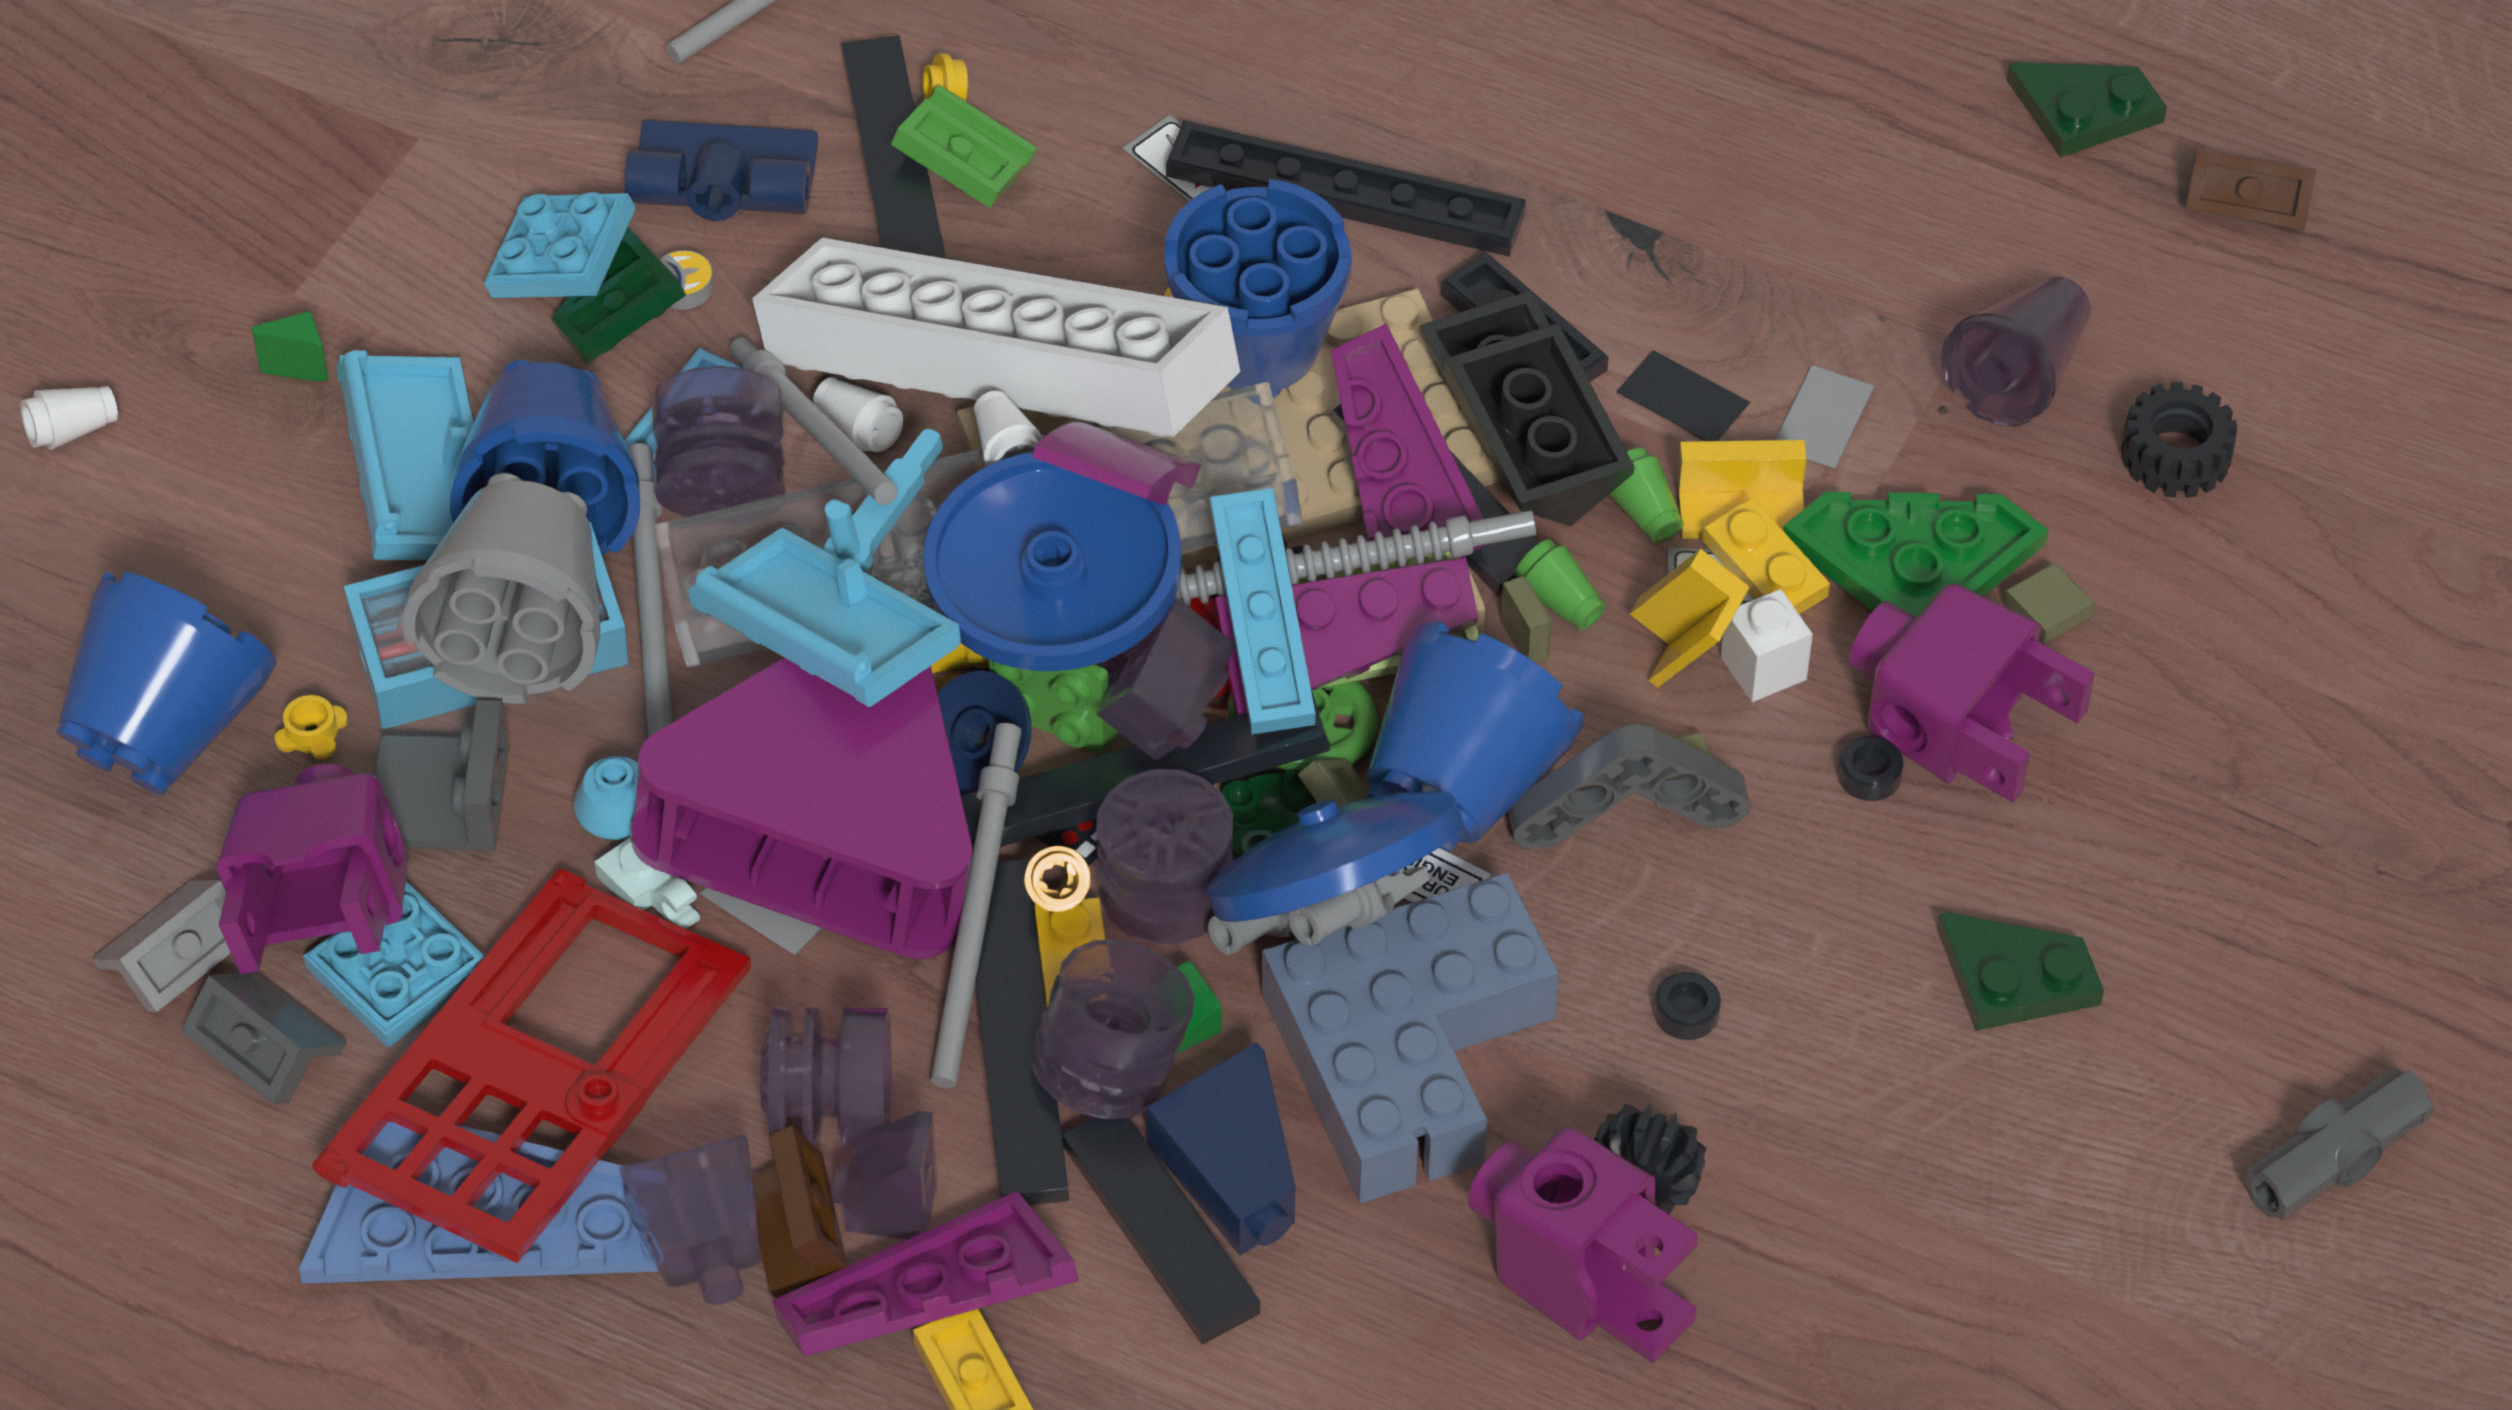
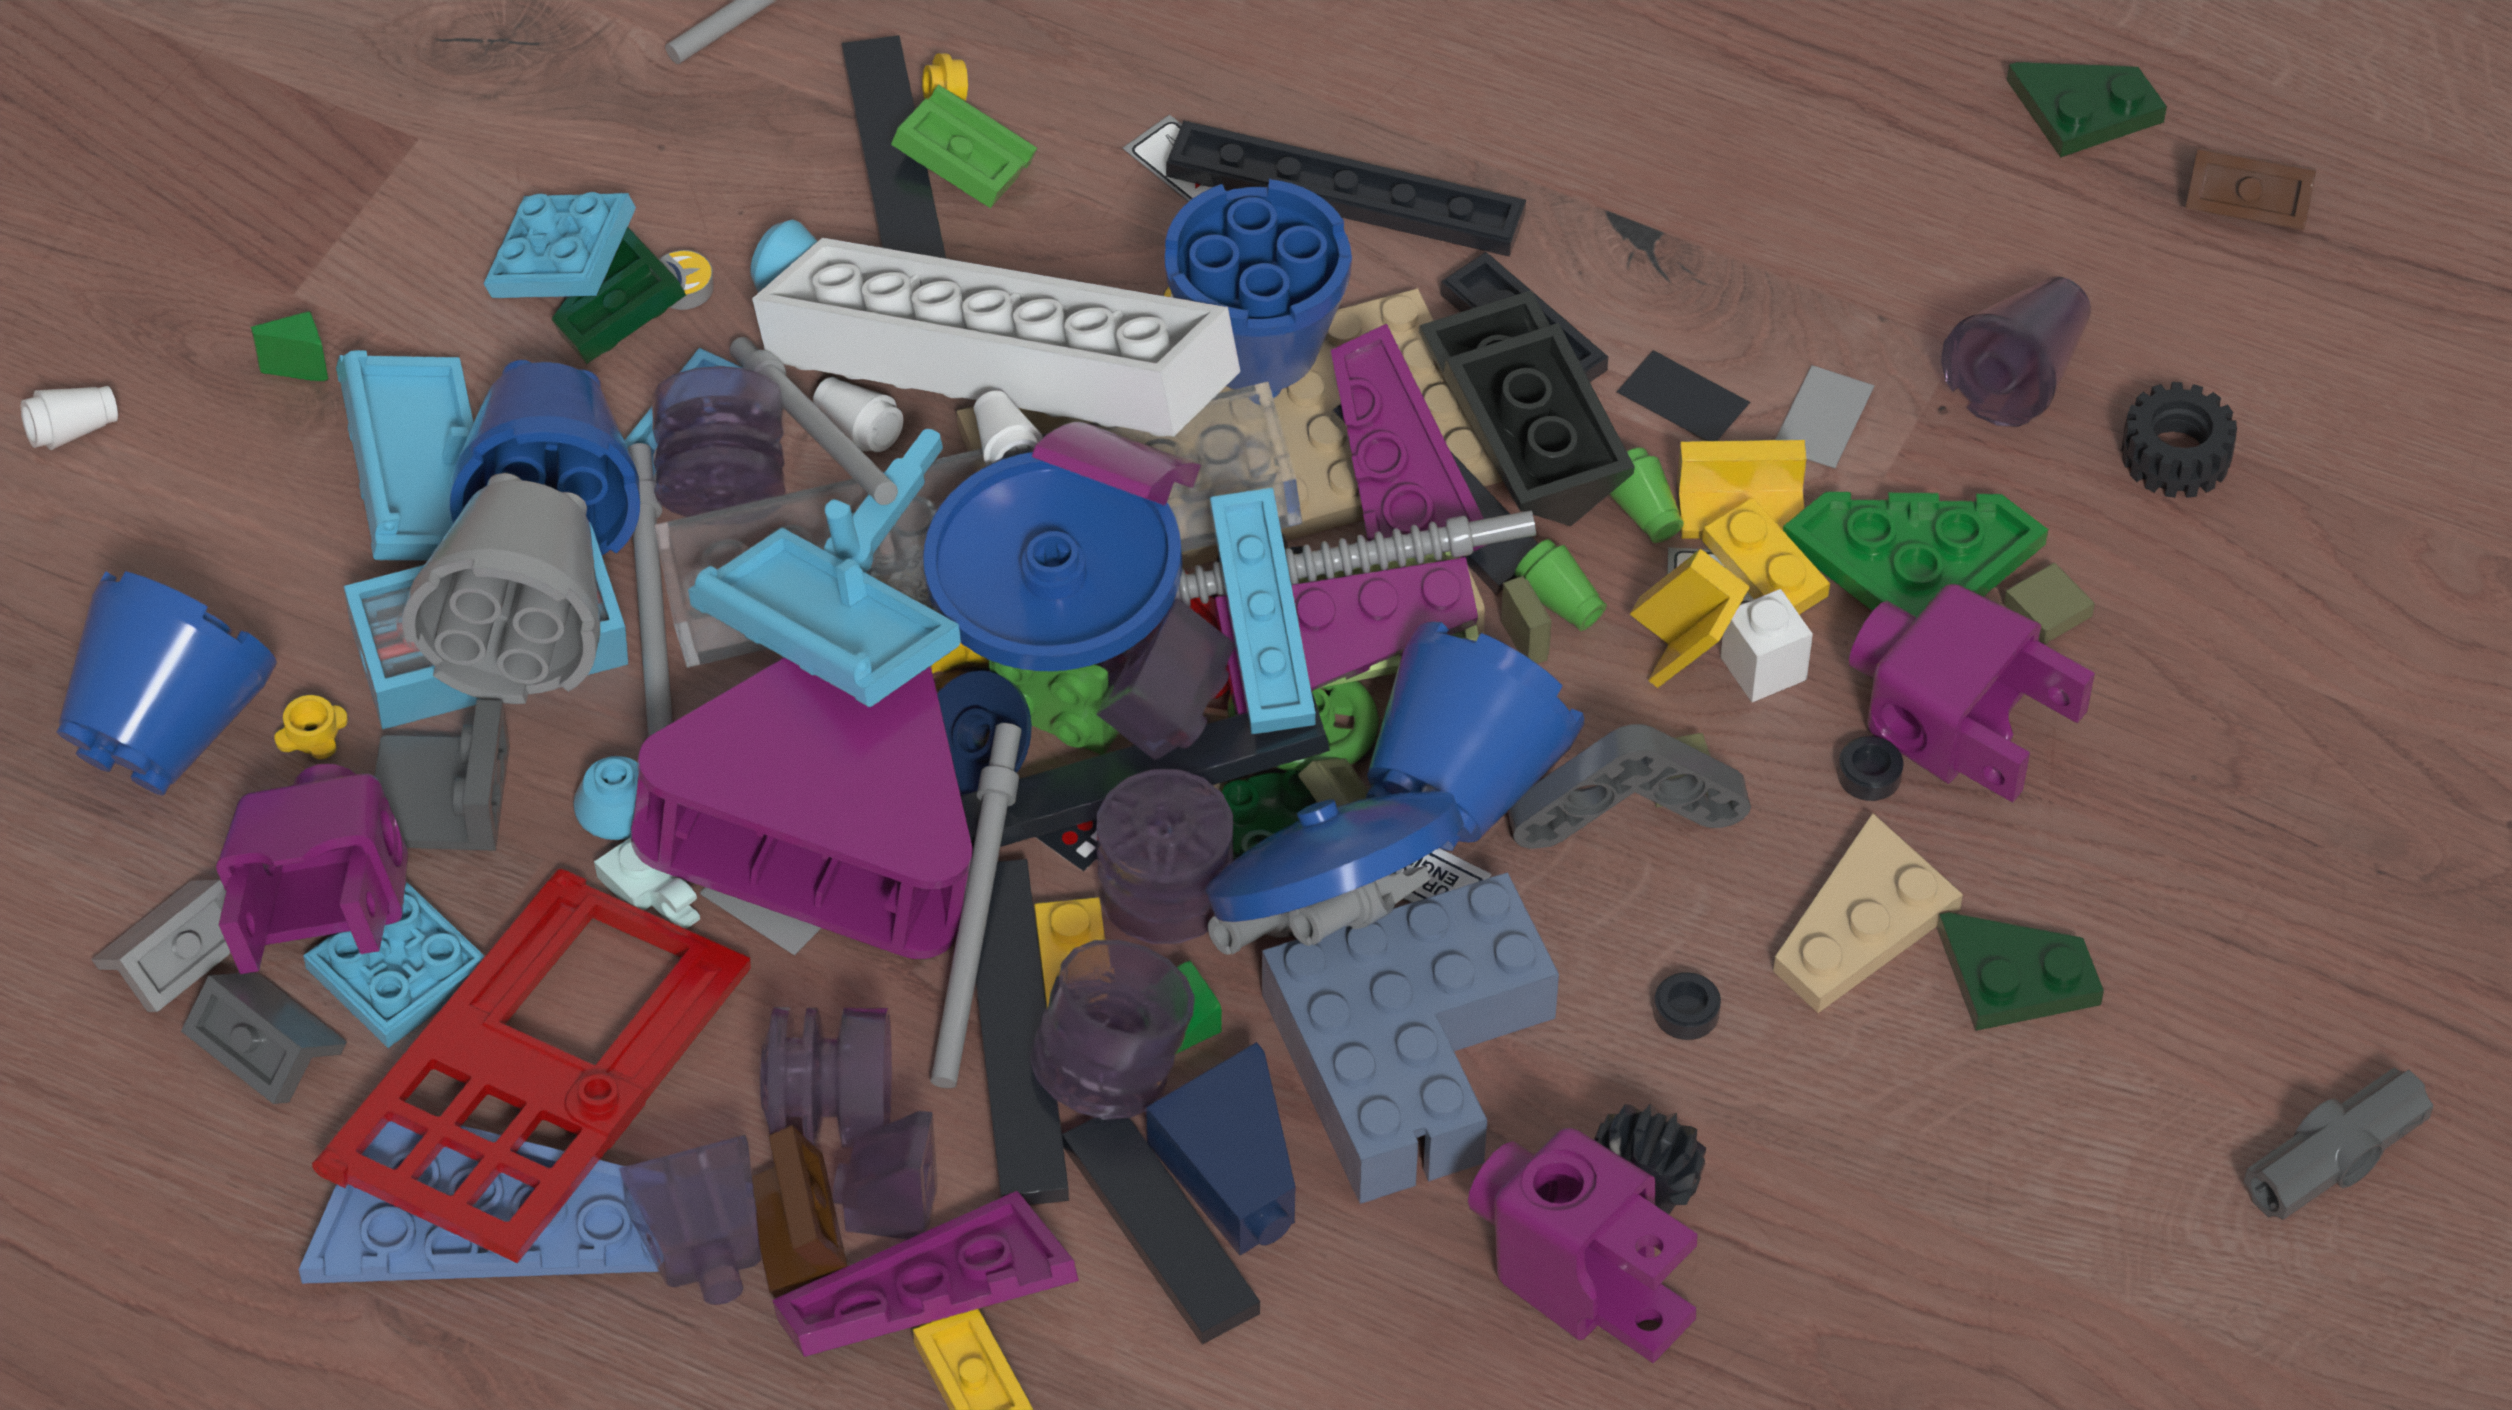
(722, 168): dark blue panel -> none
(778, 250): none -> medium azure cone
(1073, 884): cone -> none
(1863, 916): none -> tan wing

